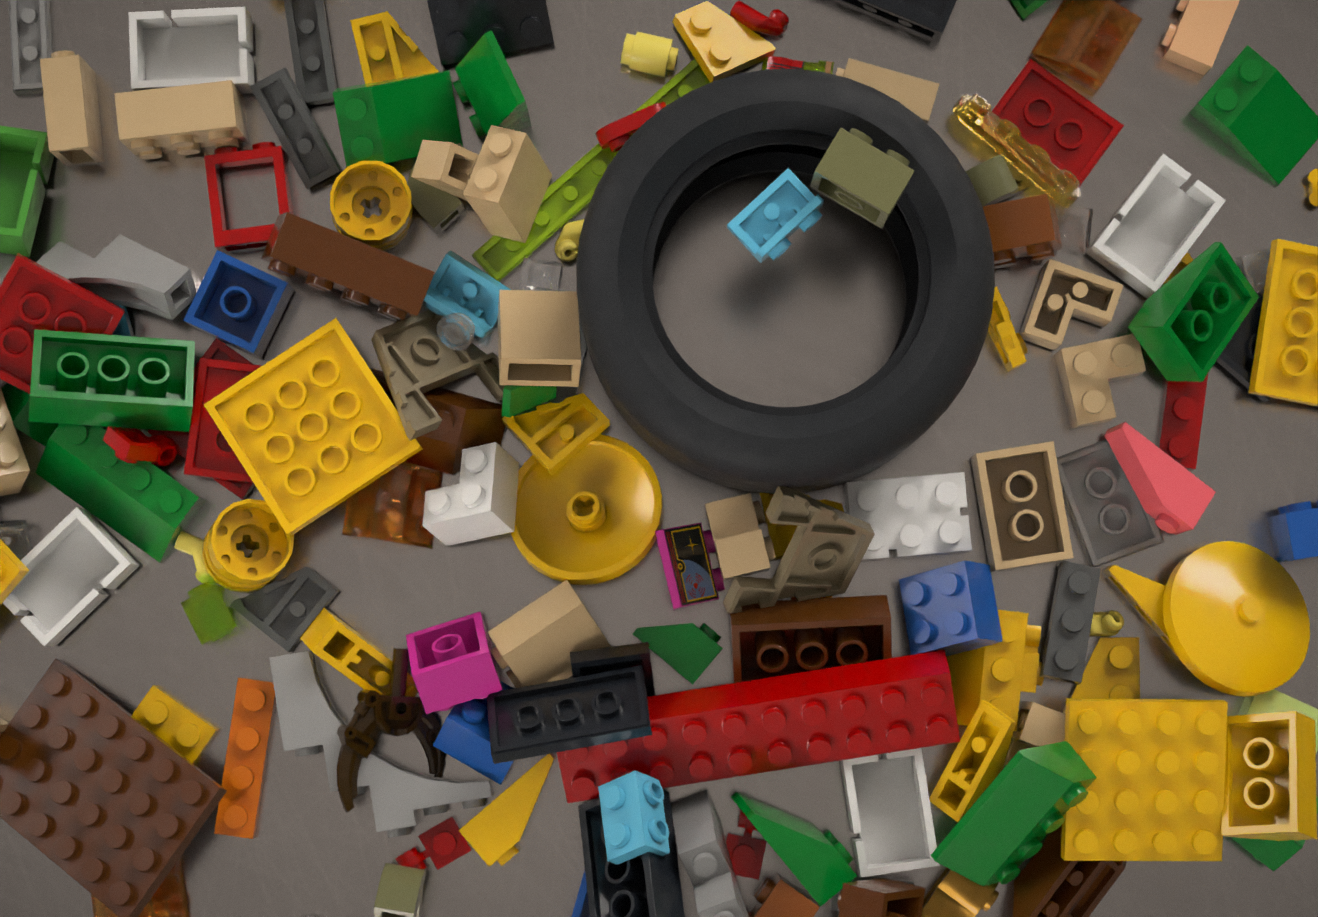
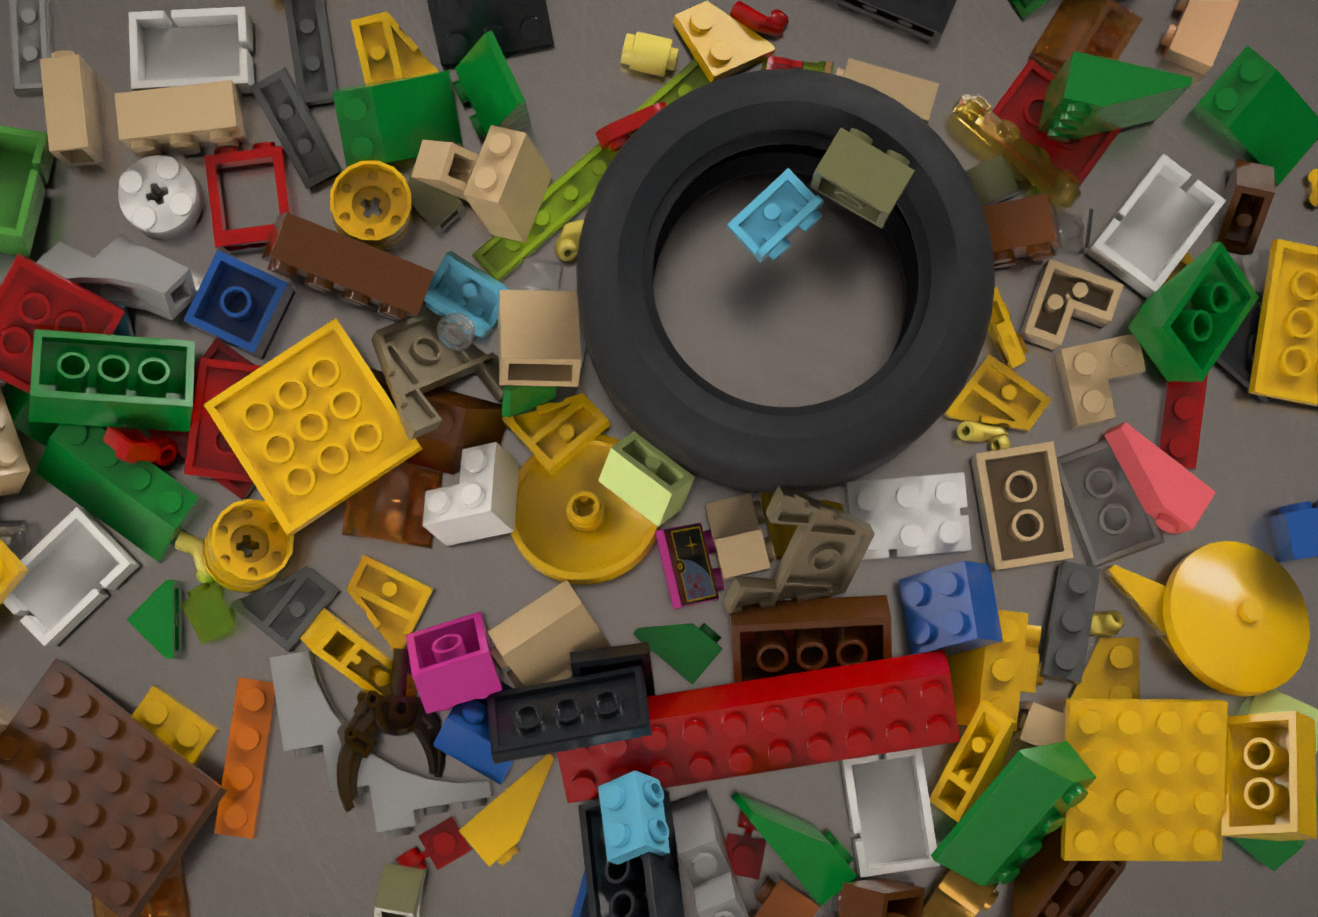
(140, 189): none -> white brick
(160, 619): none -> green slope
(389, 599): none -> yellow wing
(646, 478): none -> yellowish green brick
(984, 433): none -> light yellow arm
(998, 398): none -> yellow wing
(1105, 95): none -> green slope
(1246, 206): none -> reddish brown slope

